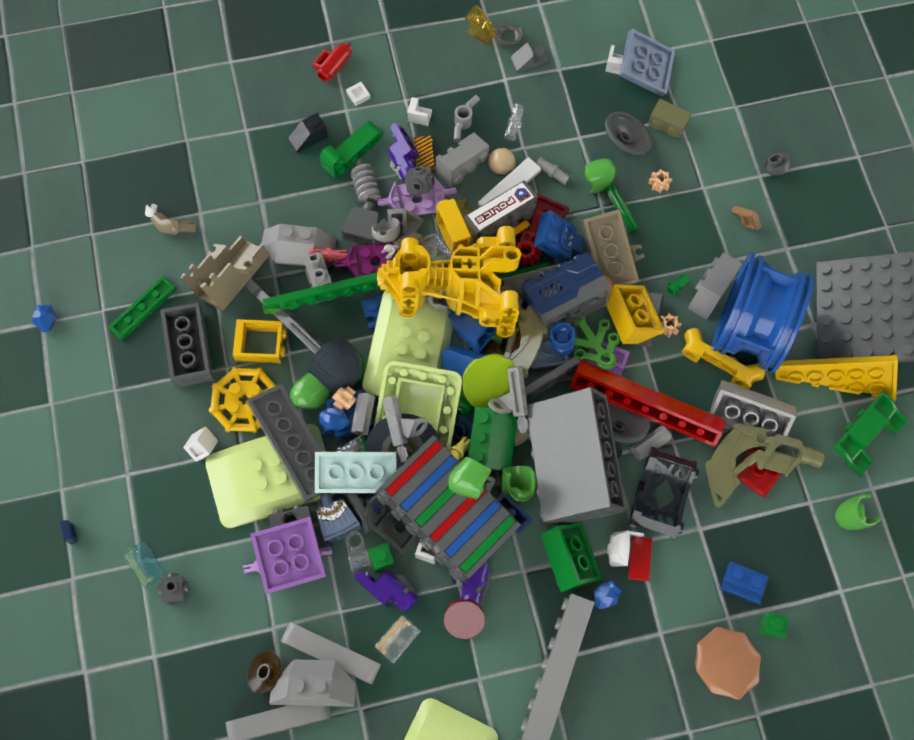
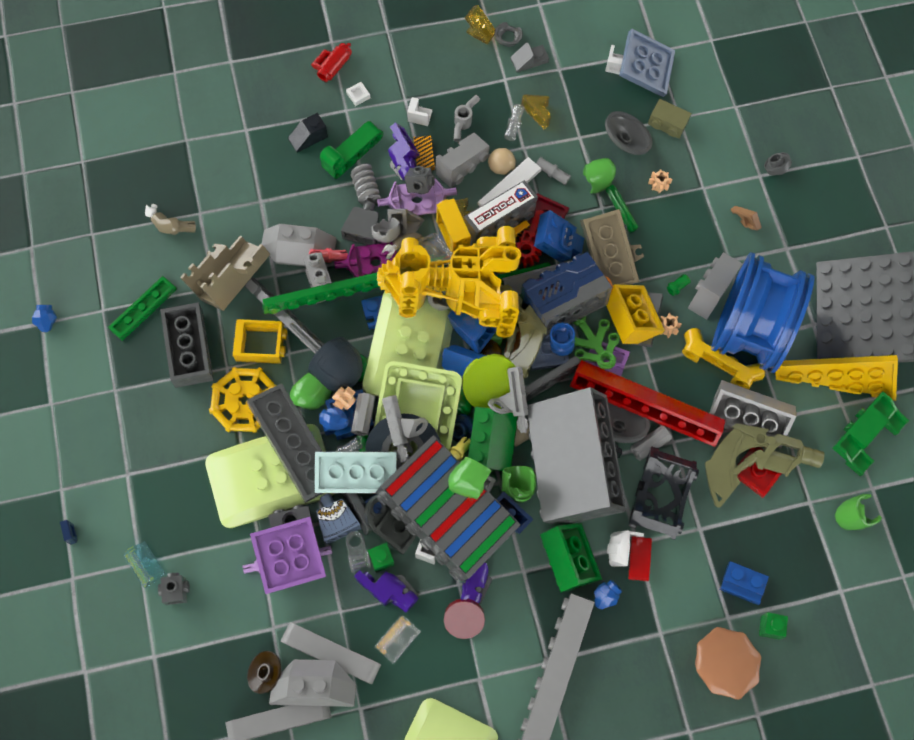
(200, 444): white panel -> none
(535, 107): none -> clear yellow slope

